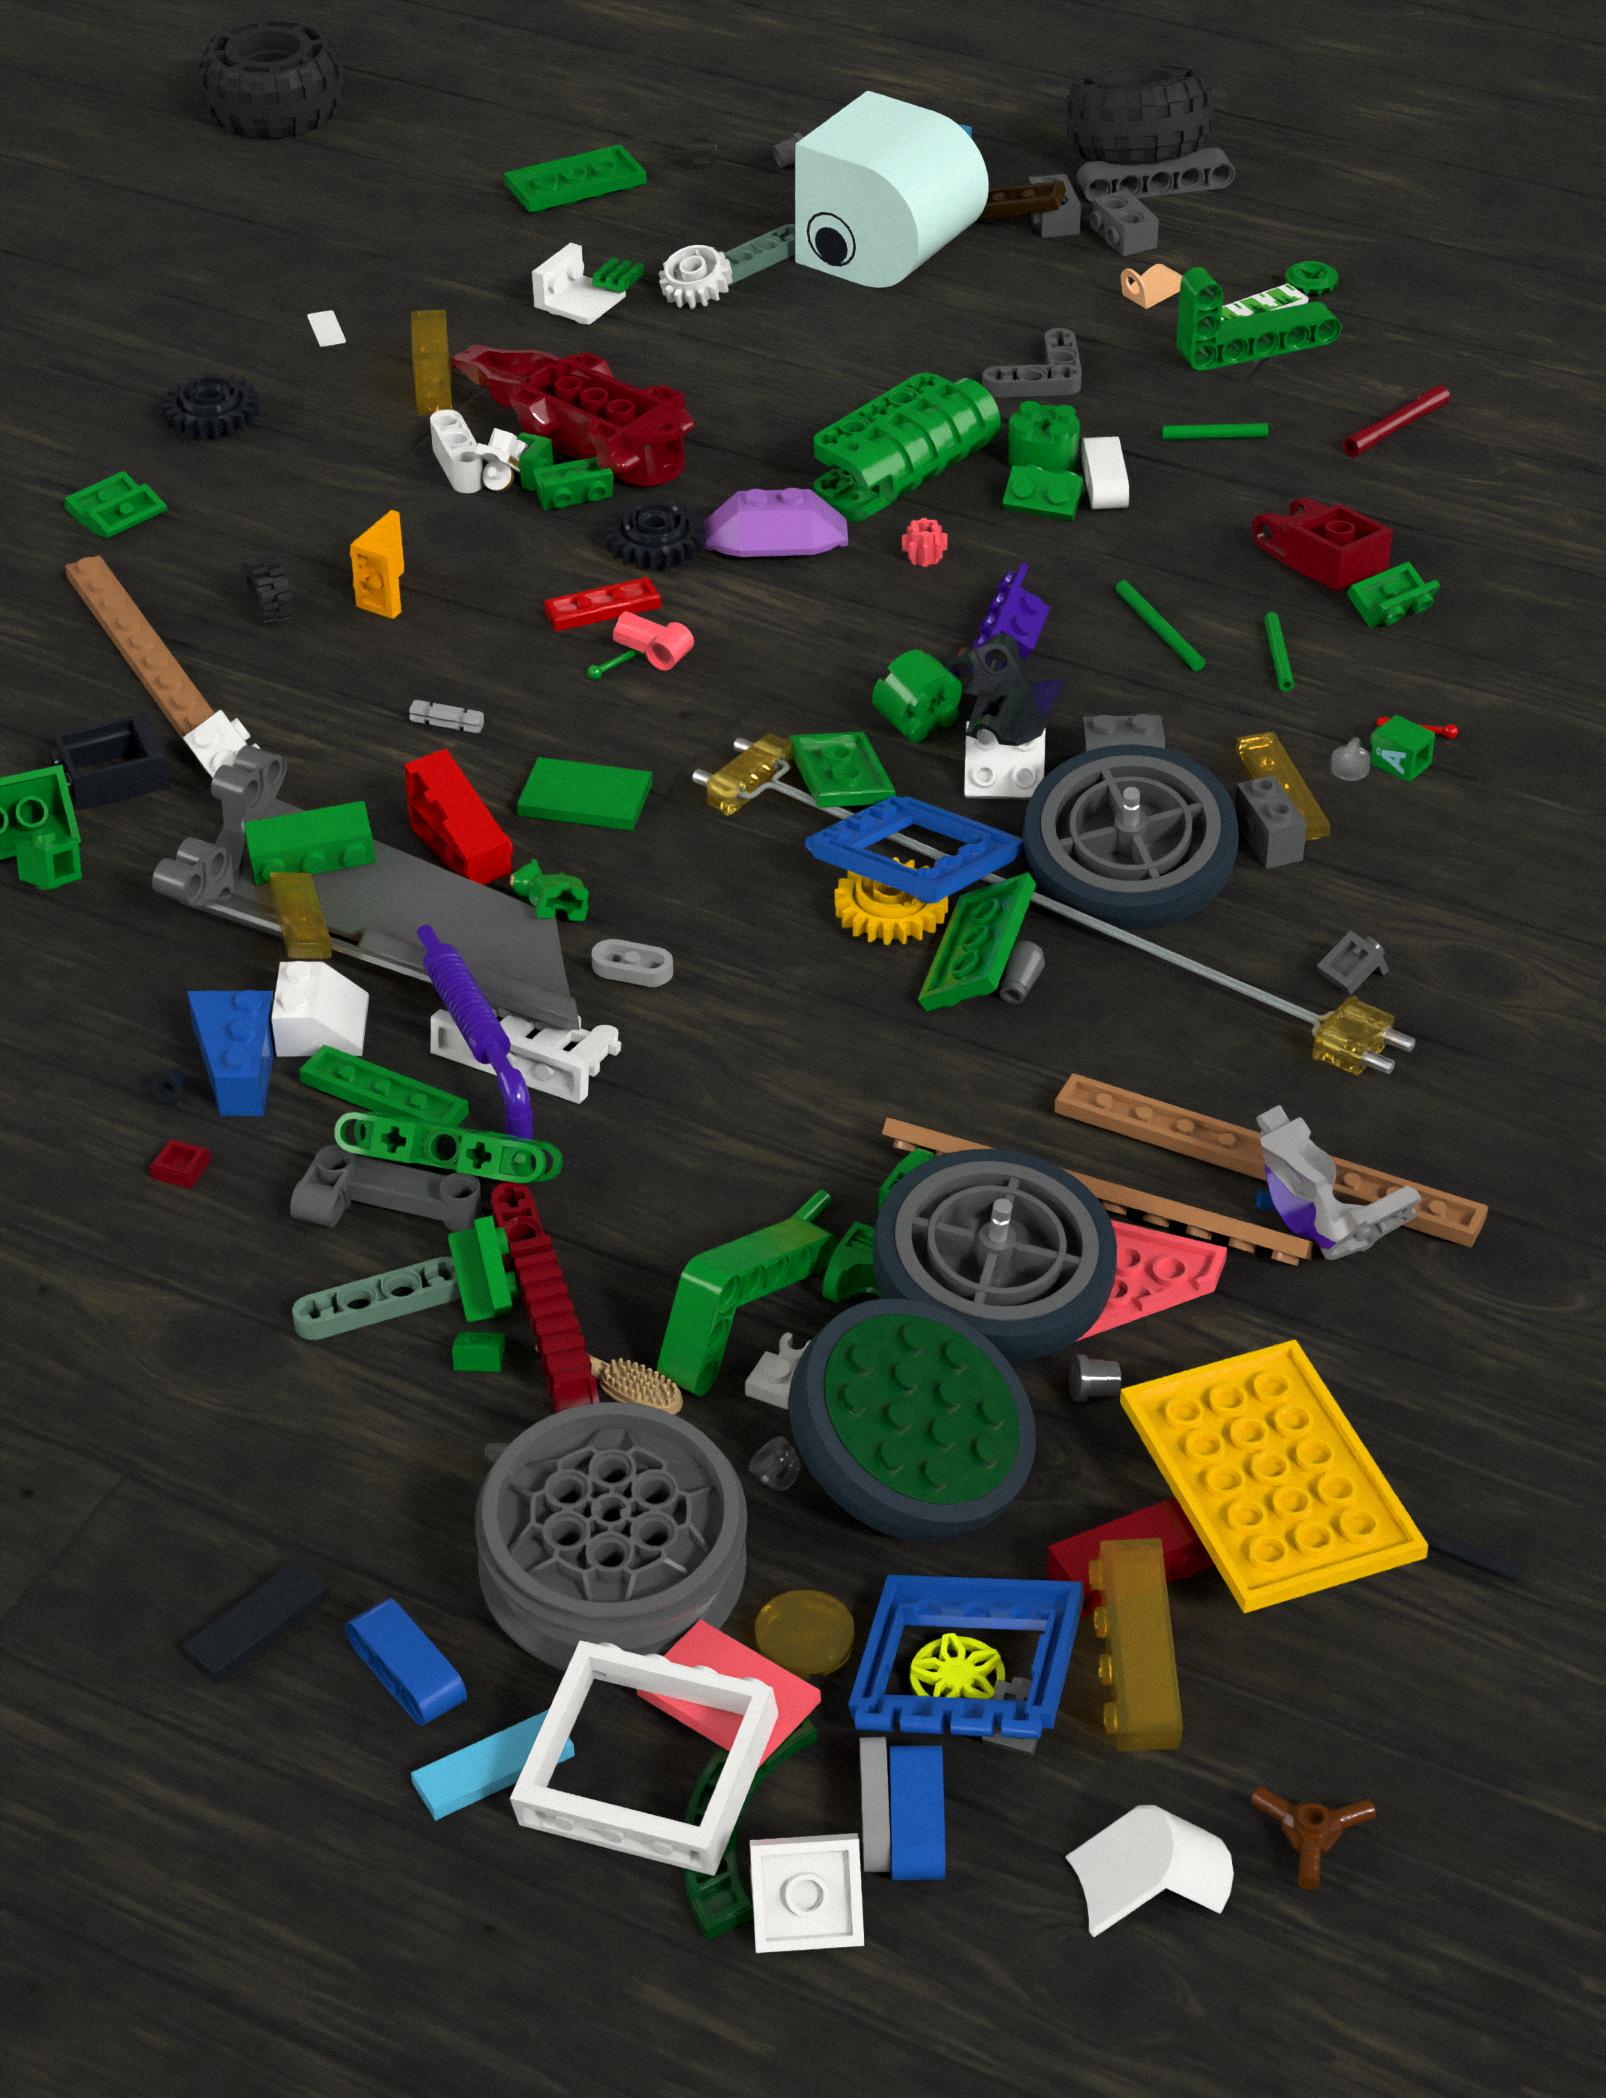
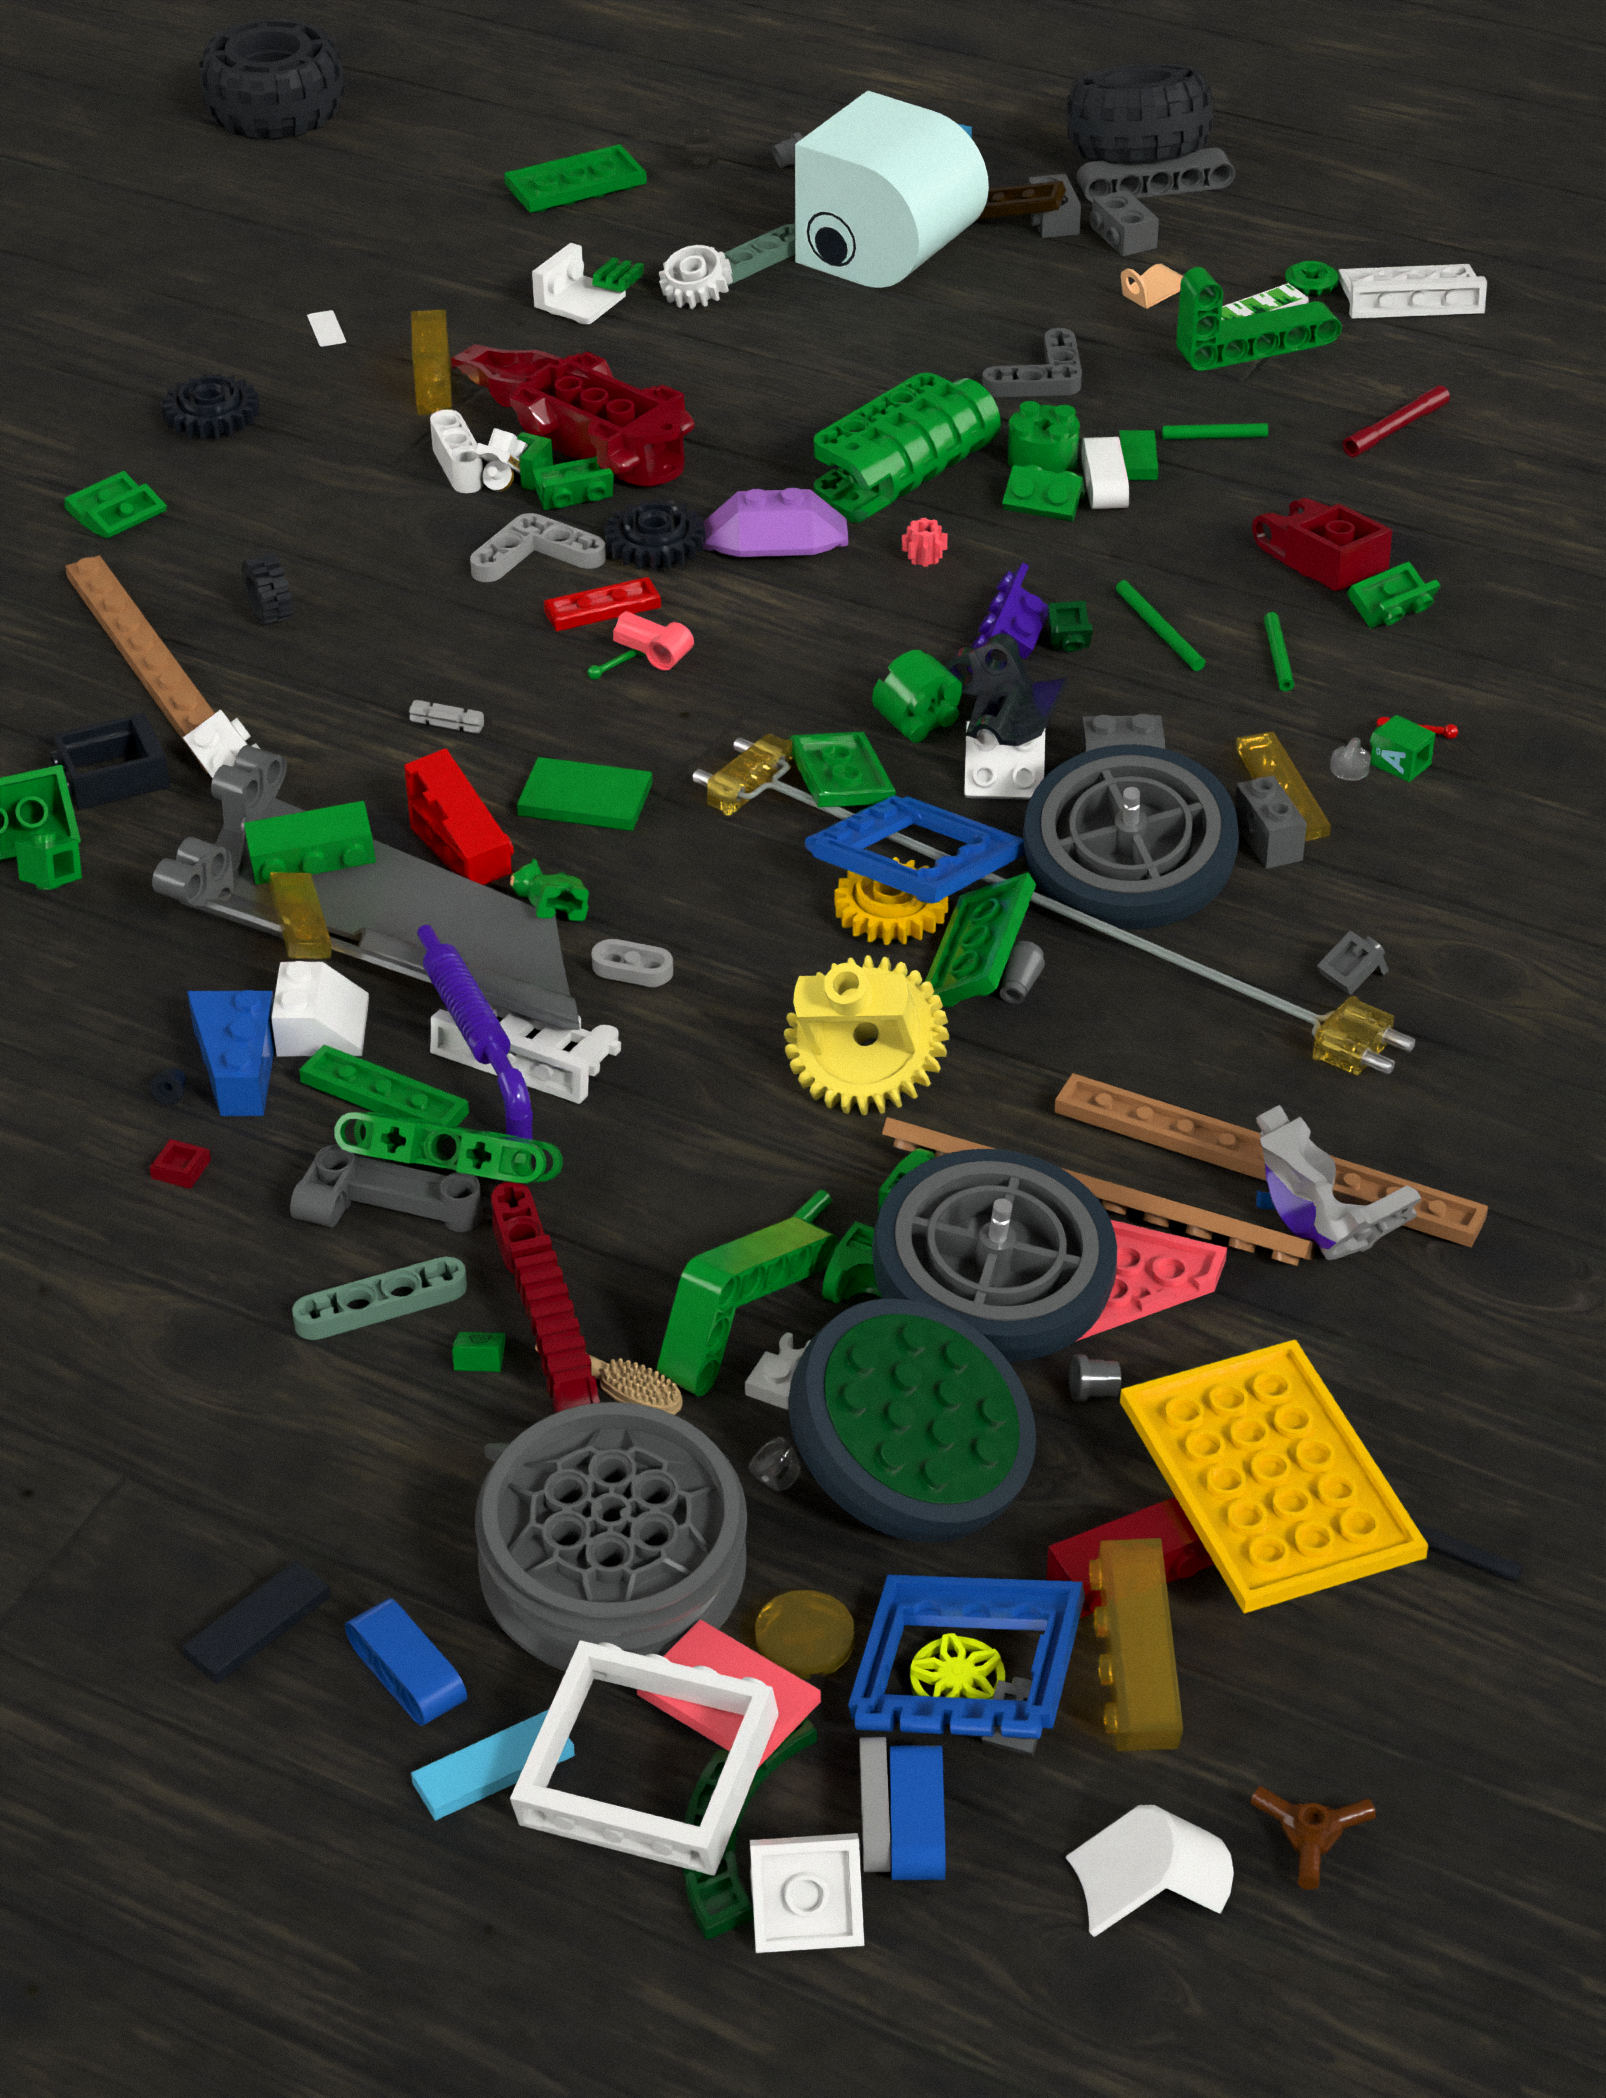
(377, 565): light orange bracket -> none
(480, 1271): green bracket -> none
(540, 534): none -> light grey beam
(859, 1004): none -> light yellow piece
(1069, 626): none -> dark green bracket
(1139, 454): none -> green tile
(1413, 291): none -> white fence

